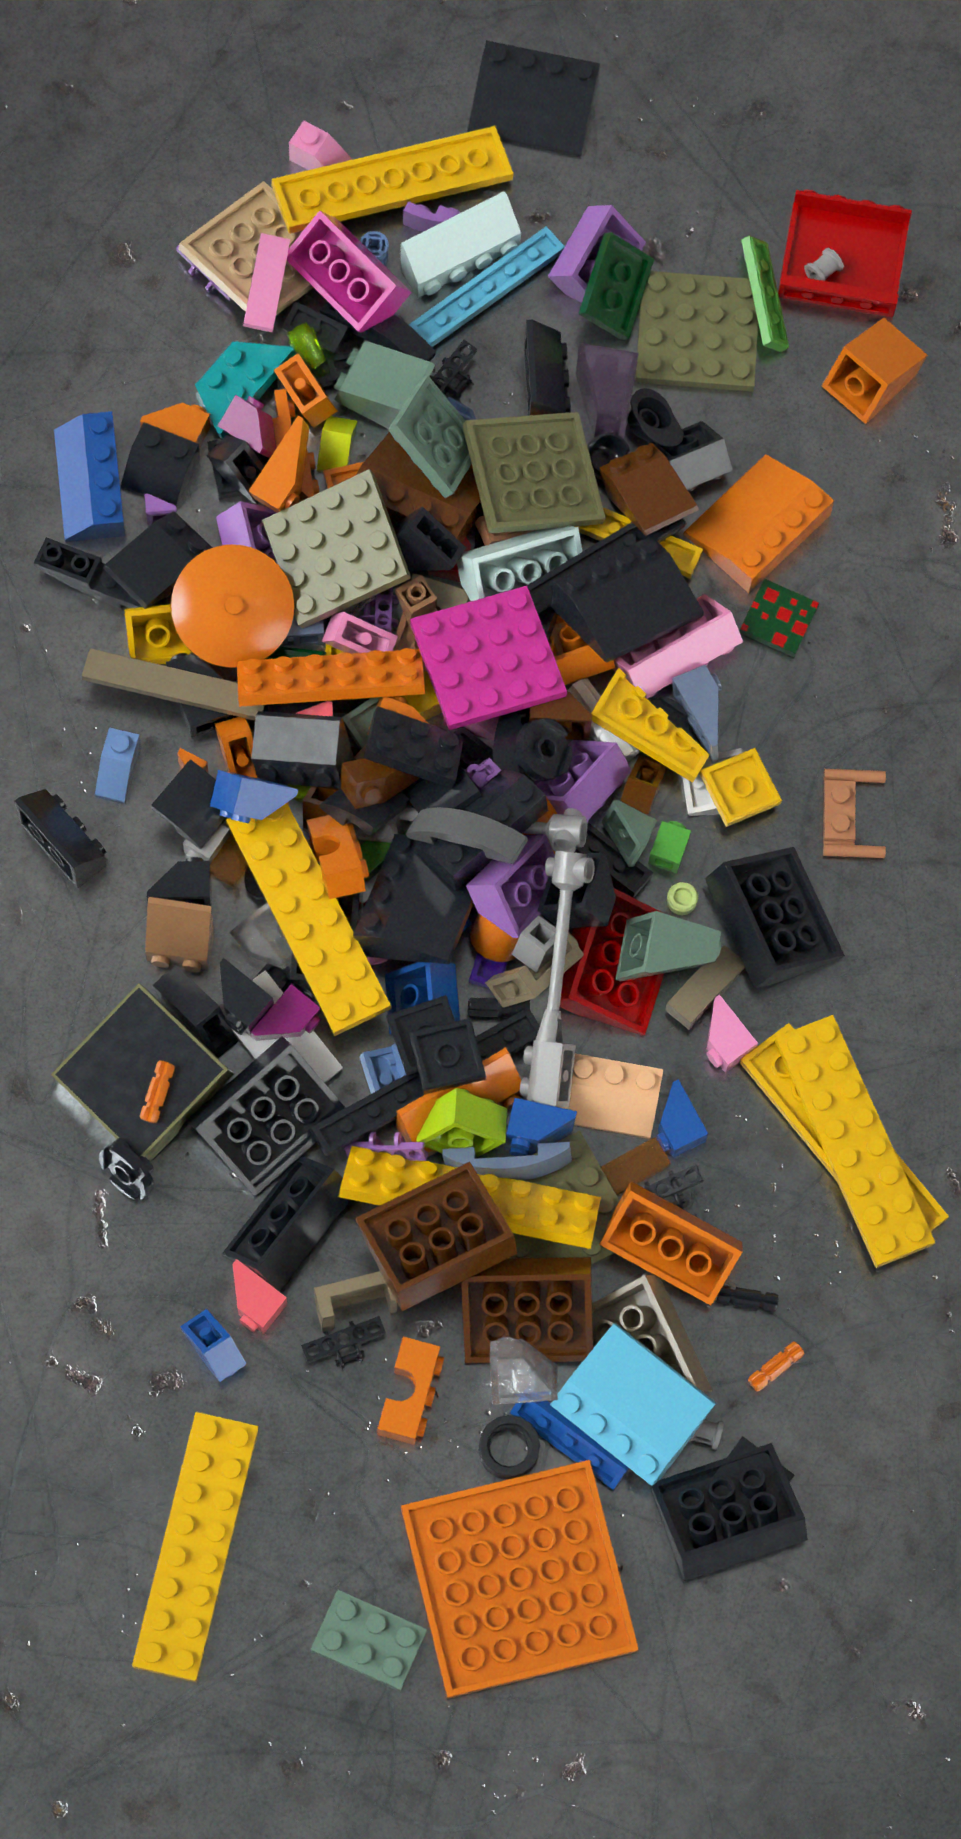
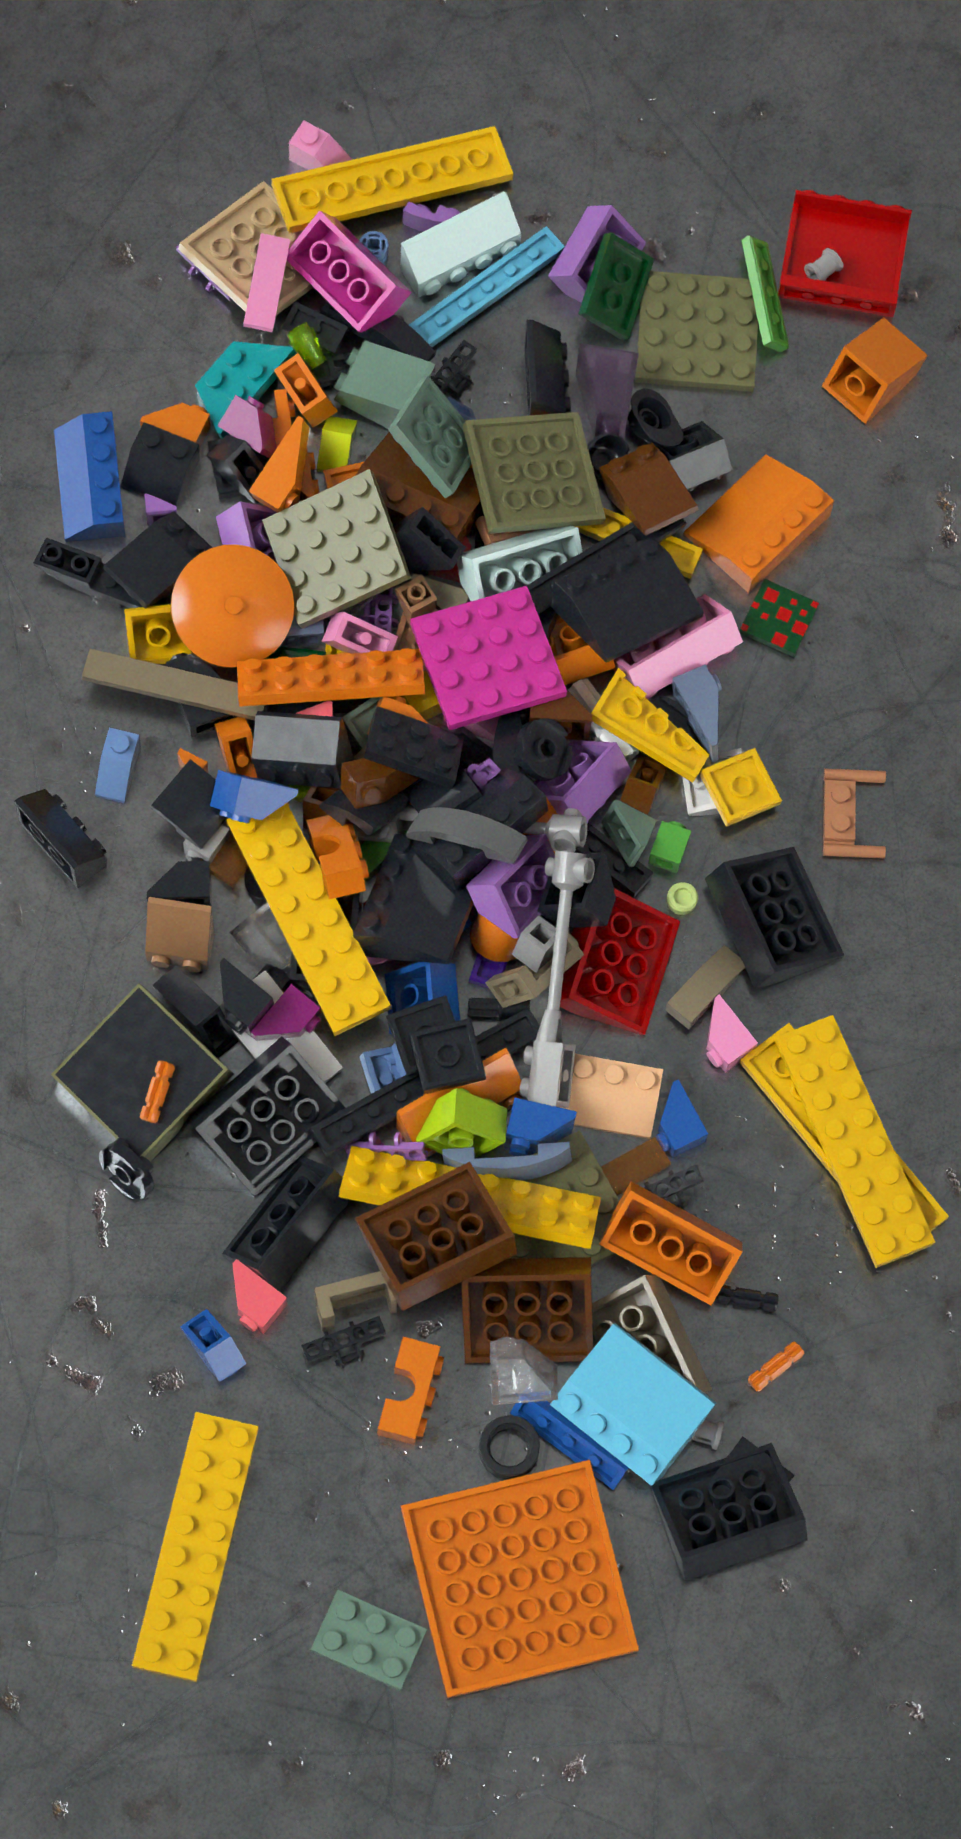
(534, 97): black slope -> none
(665, 944): sand green slope -> none

